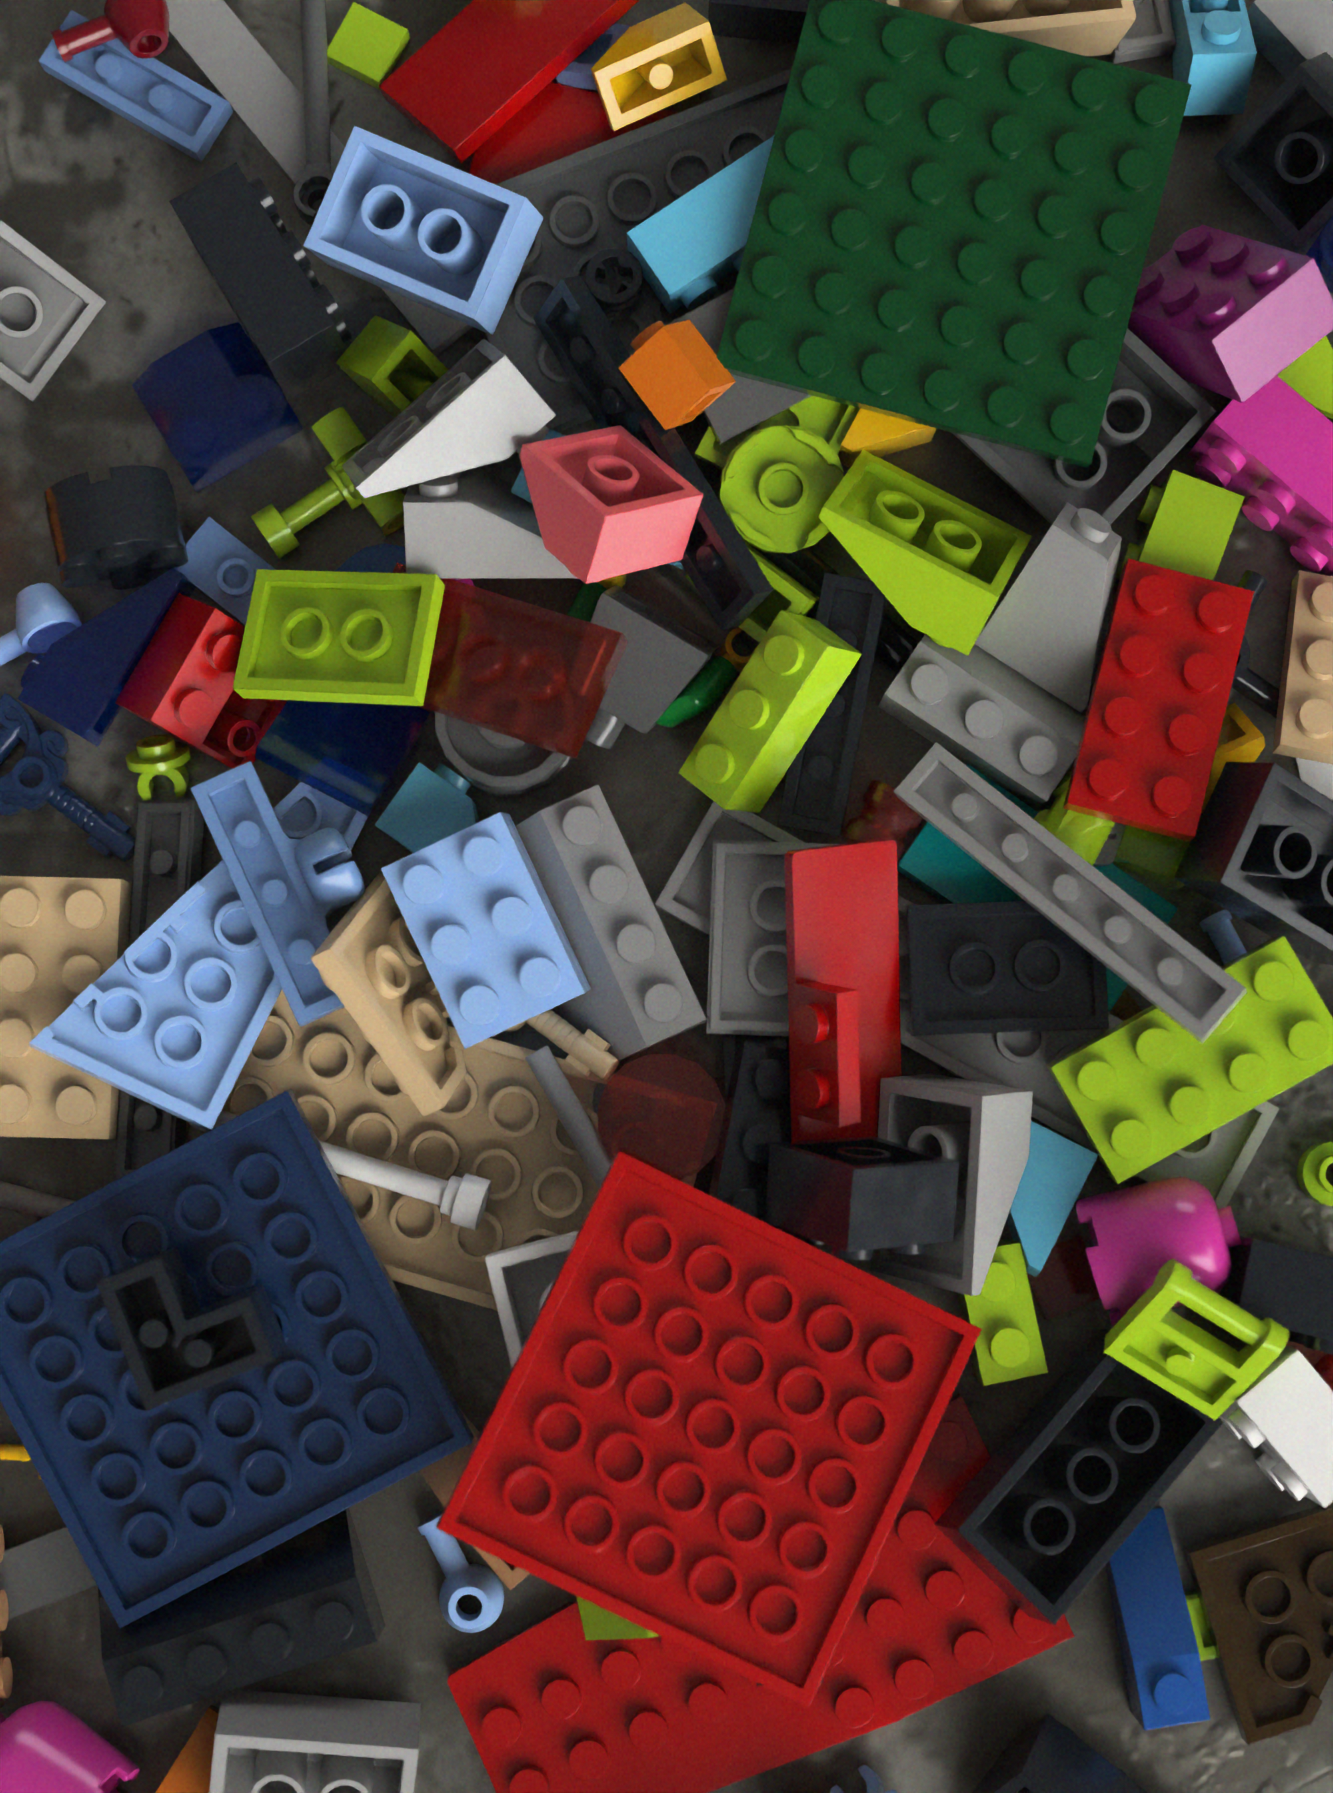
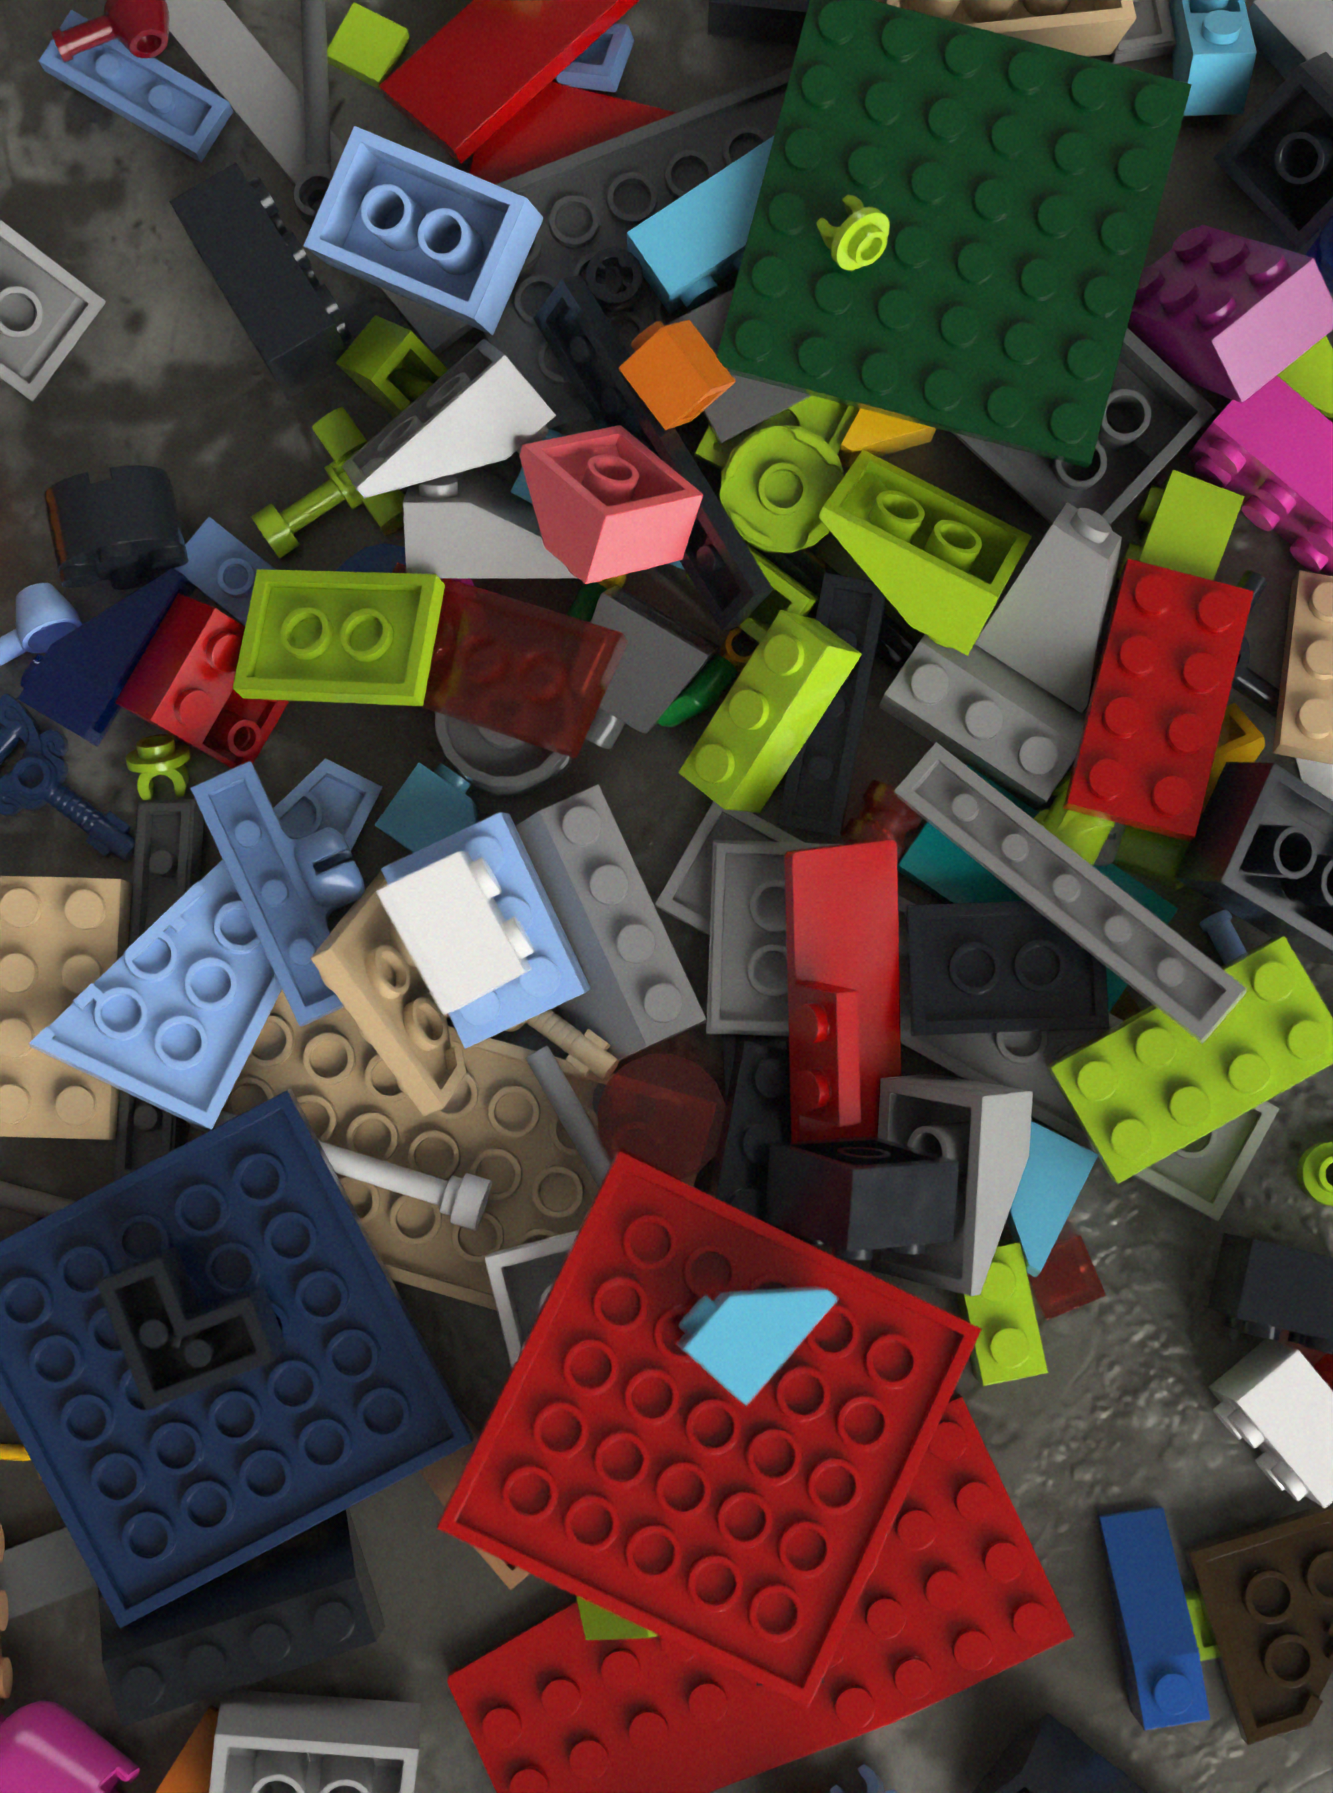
(216, 404): clear blue slope -> none
(343, 747): clear blue tile -> none
(457, 929): none -> white slope
(462, 1580): light blue bar -> none
(657, 65): yellow slope -> none
(750, 1333): none -> medium azure slope
(859, 238): none -> lime plate
(1074, 1481): black brick -> none
(1148, 1225): dark pink cylinder -> none
(1183, 1355): lime plate -> none

